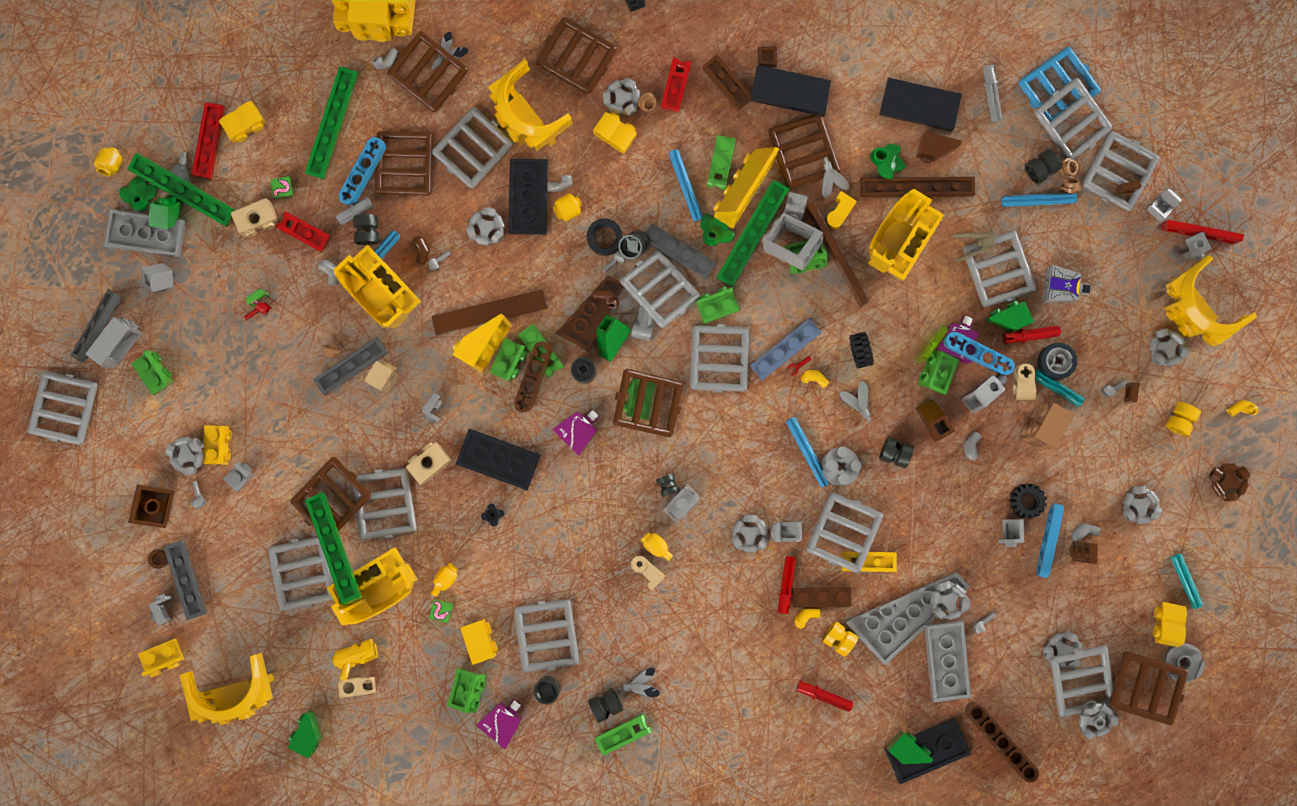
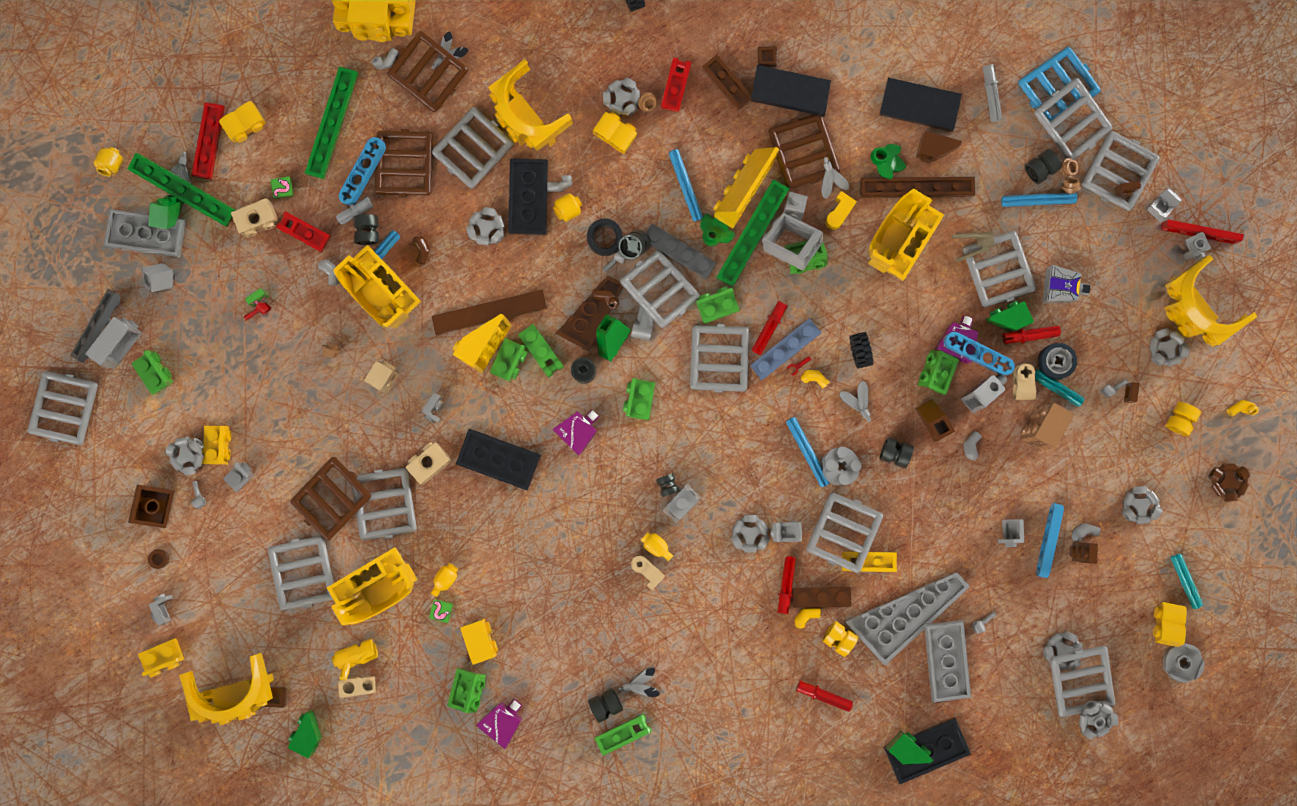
(138, 191): green plate -> none
(185, 580): dark grey plate -> none
(278, 699): none -> reddish brown tile
(333, 549): green plate -> none
(350, 366): dark grey plate -> none
(433, 263): light grey hand -> none
(487, 515): black plate -> none
(522, 629): light grey bar -> none
(536, 378): reddish brown beam -> none
(547, 690): pearl dark grey wheel -> none
(595, 41): reddish brown bar -> none
(661, 383): reddish brown bar -> none
(721, 161): bright green plate -> none
(769, 327): none -> red axle
(837, 255): reddish brown tile -> none
(931, 344): clear neon green tile -> none
(949, 601): light grey piece -> none
(1008, 748): reddish brown beam -> none
(1038, 495): black tyre -> none
(1132, 707): reddish brown bar -> none

